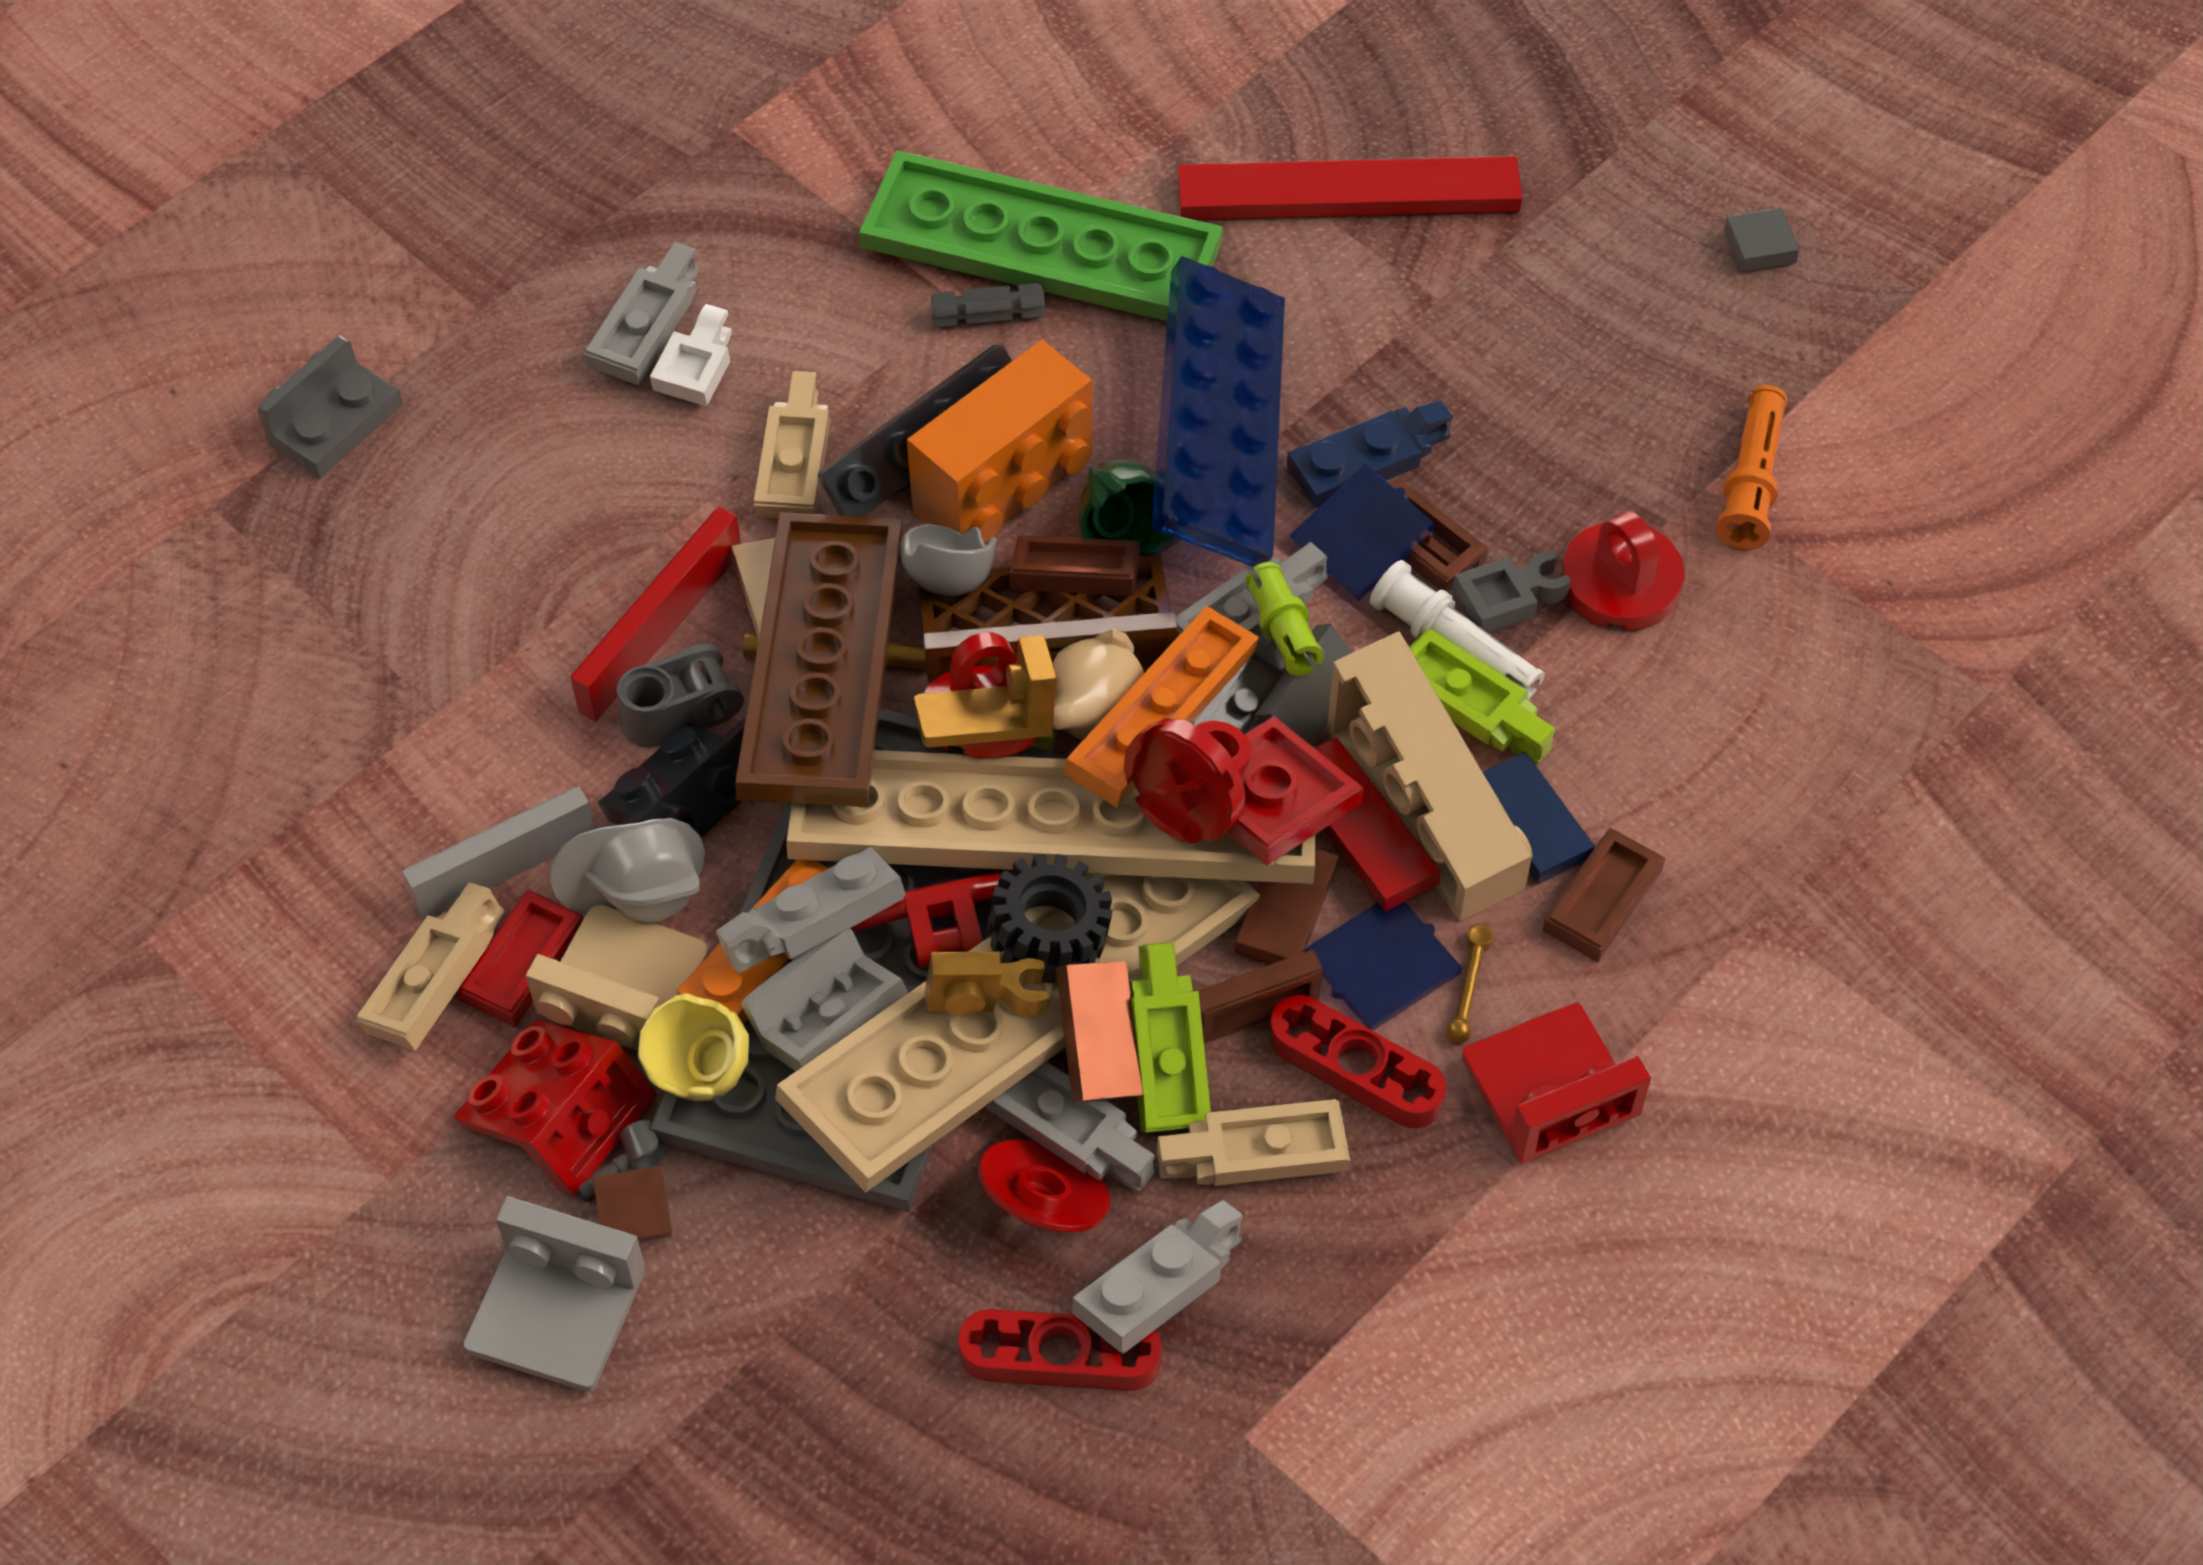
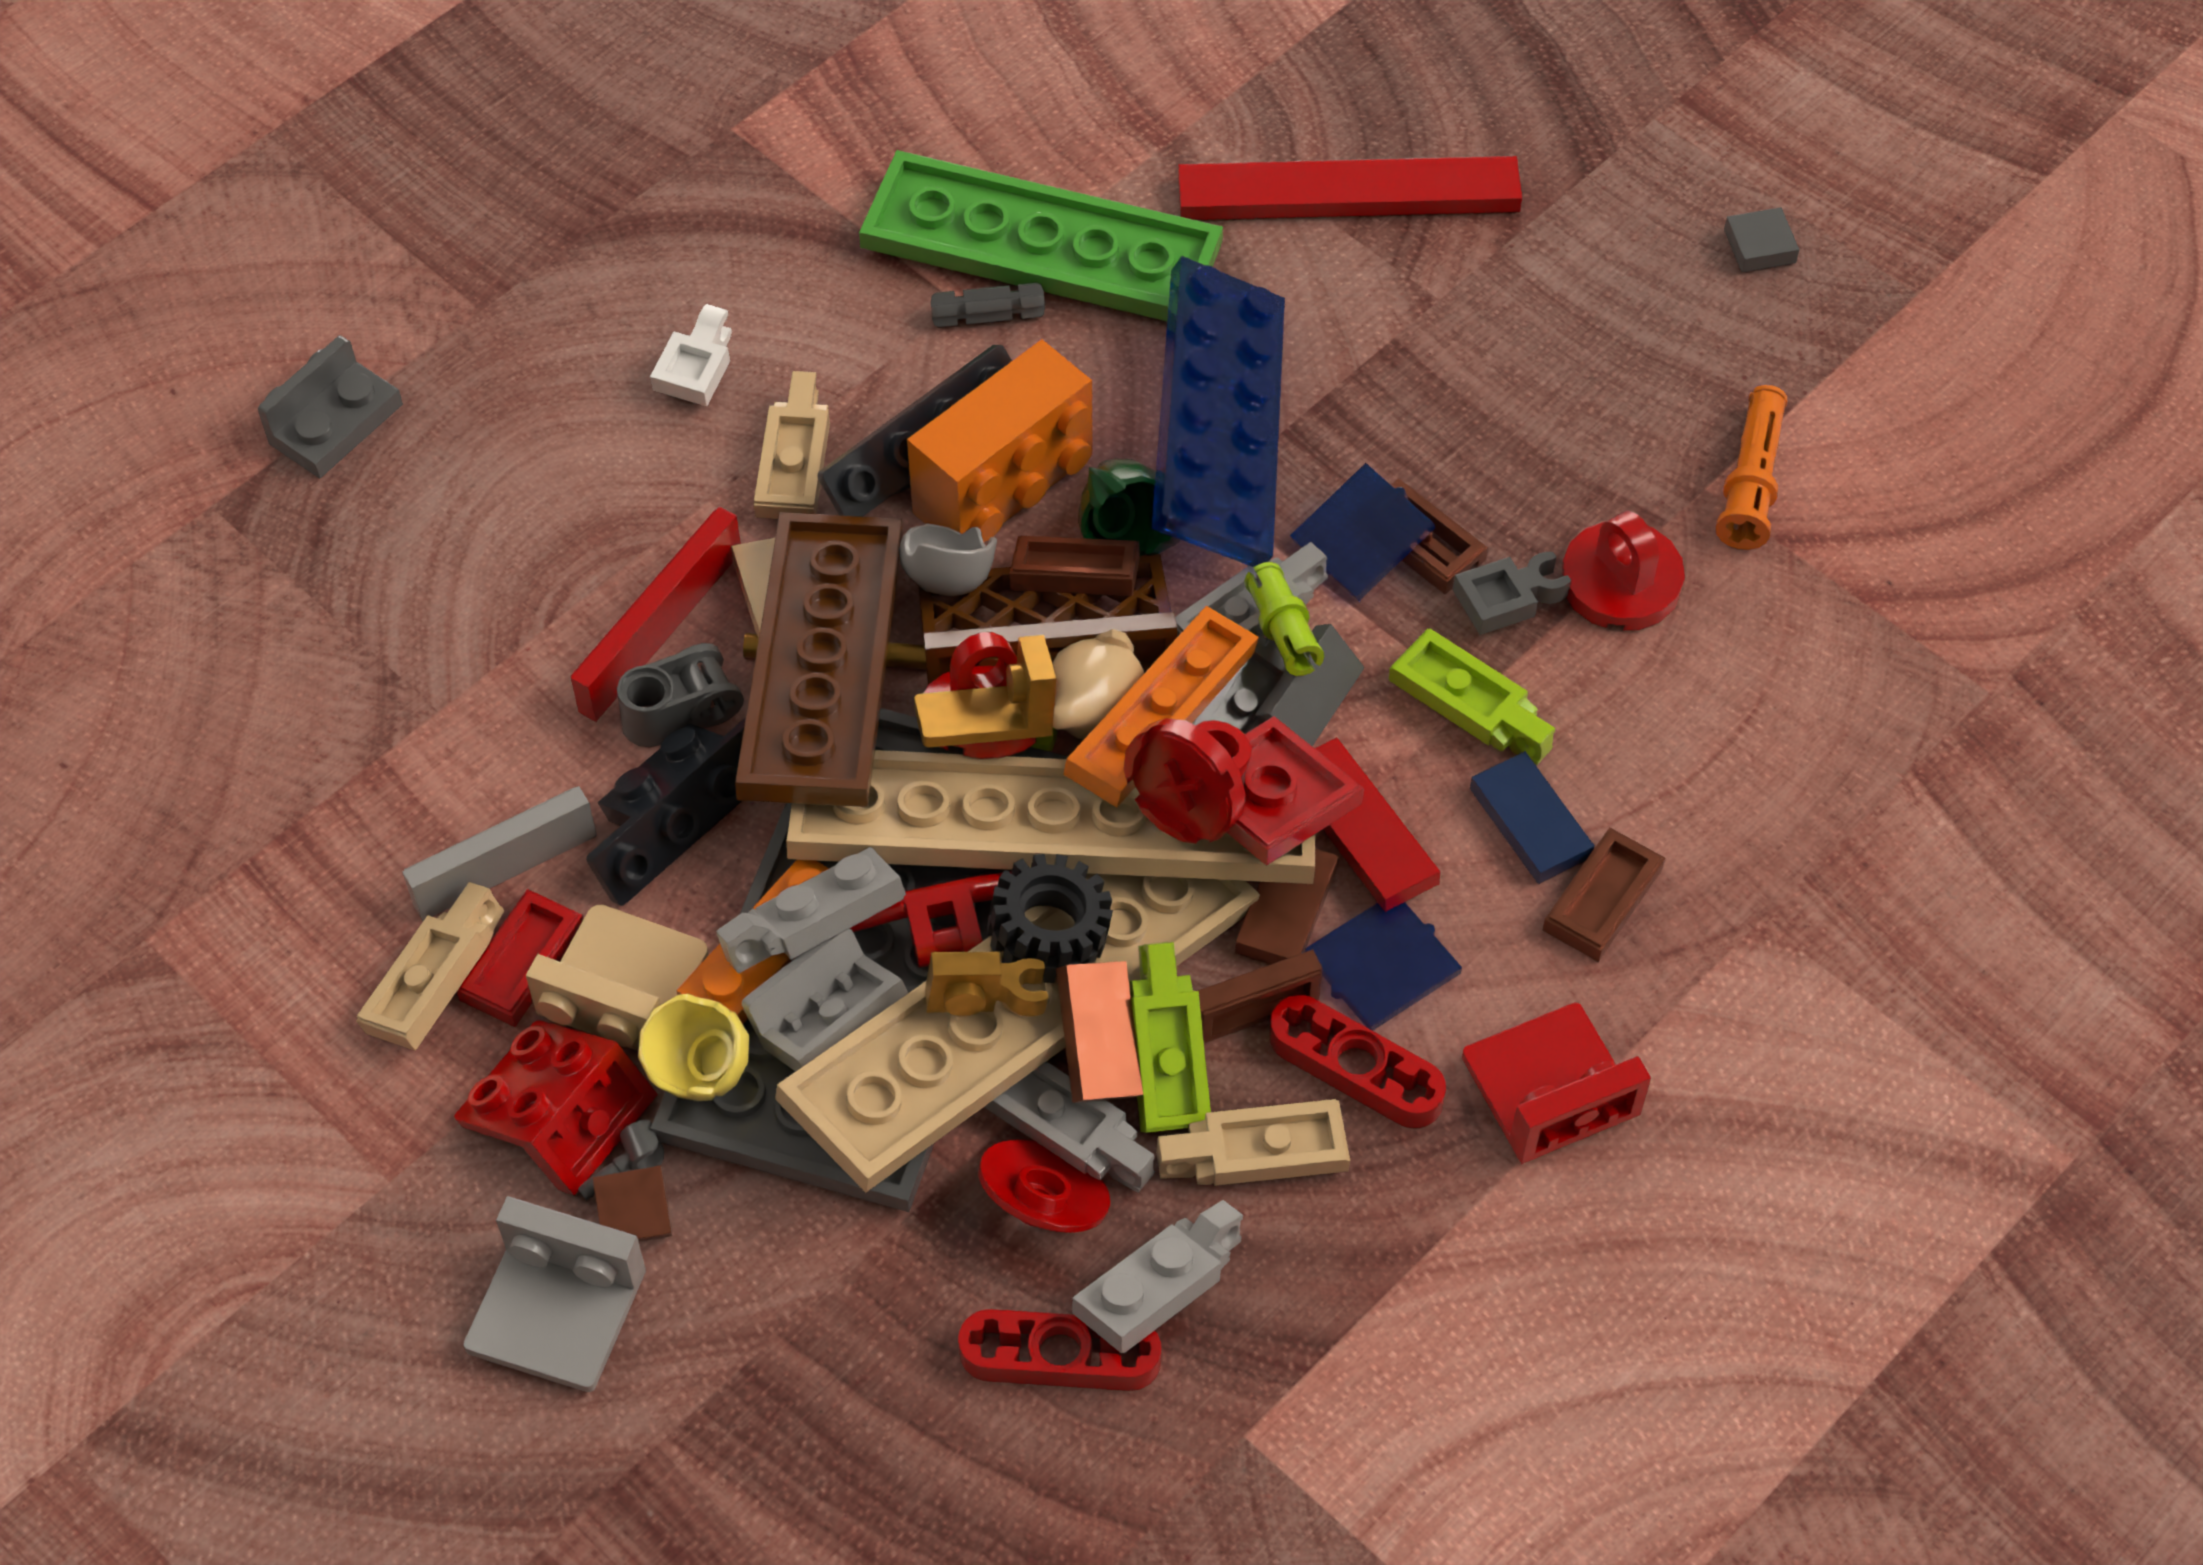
(636, 868): light grey piece -> none
(644, 317): light grey hinge -> none
(1387, 443): dark blue hinge -> none
(1427, 774): tan wedge -> none
(1428, 609): white pin -> none
(1479, 940): pearl gold hinge -> none

